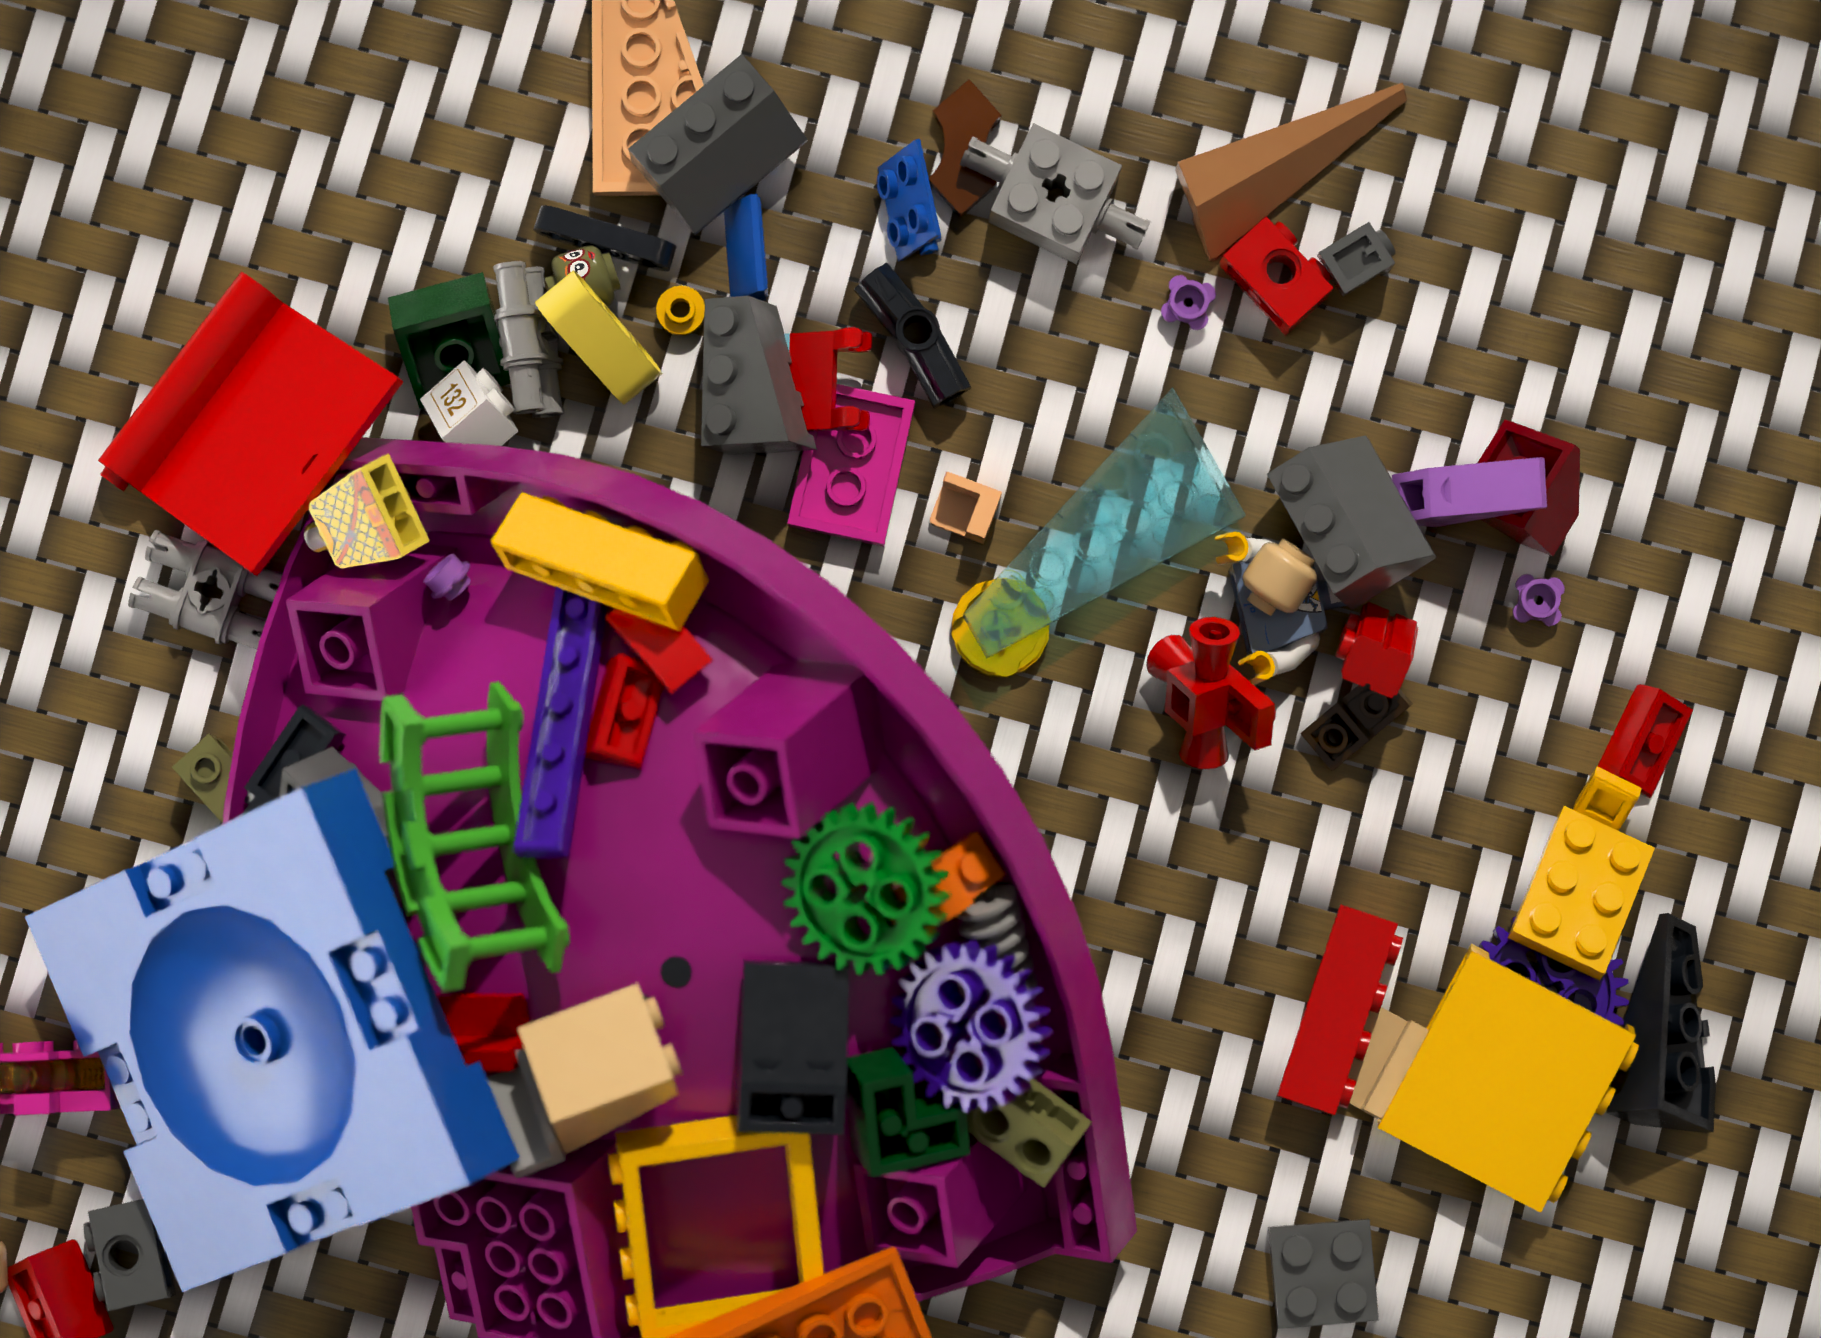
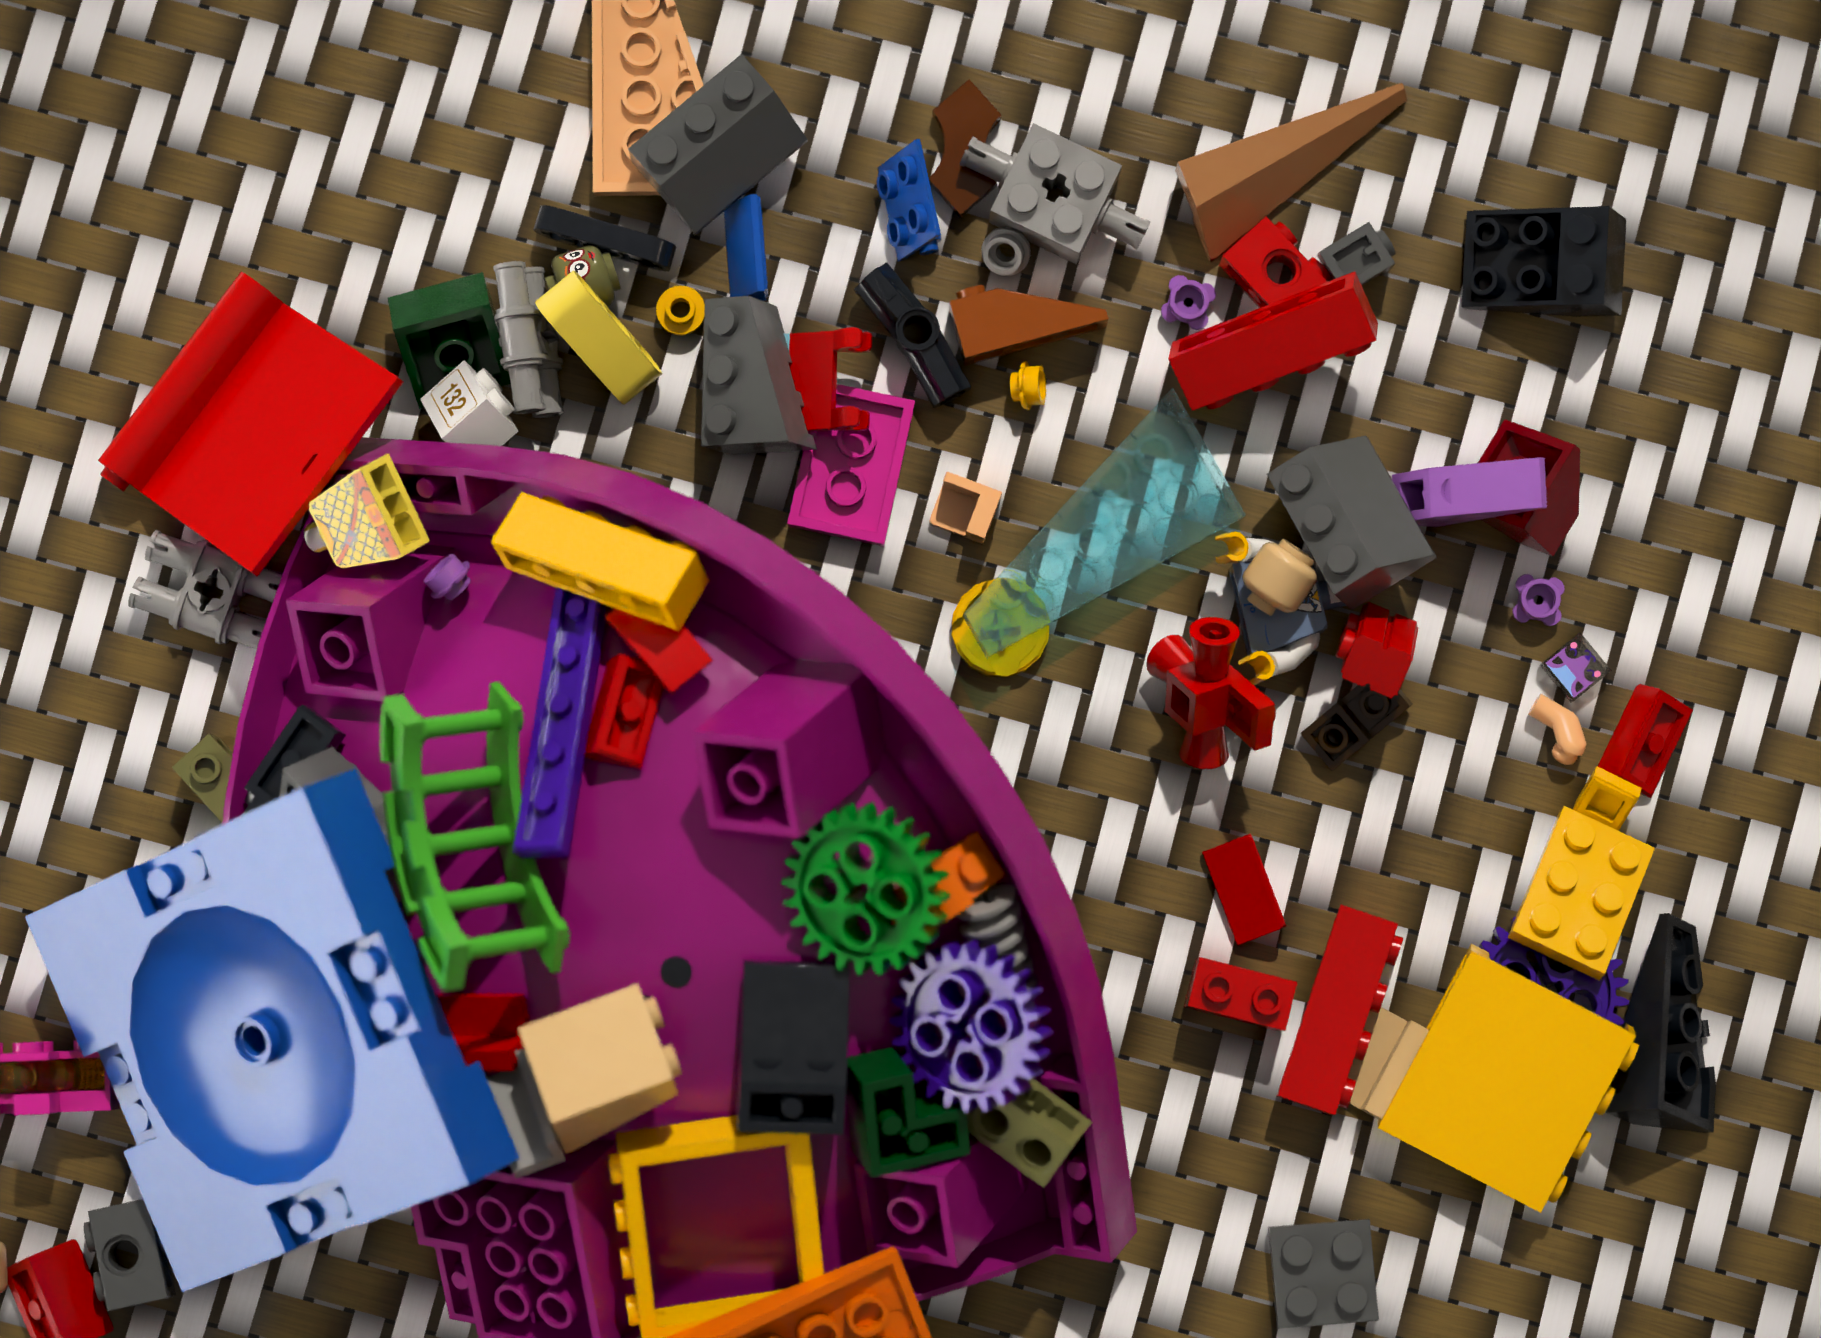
(996, 260): none -> light grey plate
(1009, 321): none -> dark orange slope
(1028, 386): none -> yellow plate
(1240, 994): none -> red brick
(1244, 889): none -> red slope
(1274, 342): none -> red brick
(1545, 261): none -> black slope
(1565, 726): none -> light nougat arm
(1575, 667): none -> tile

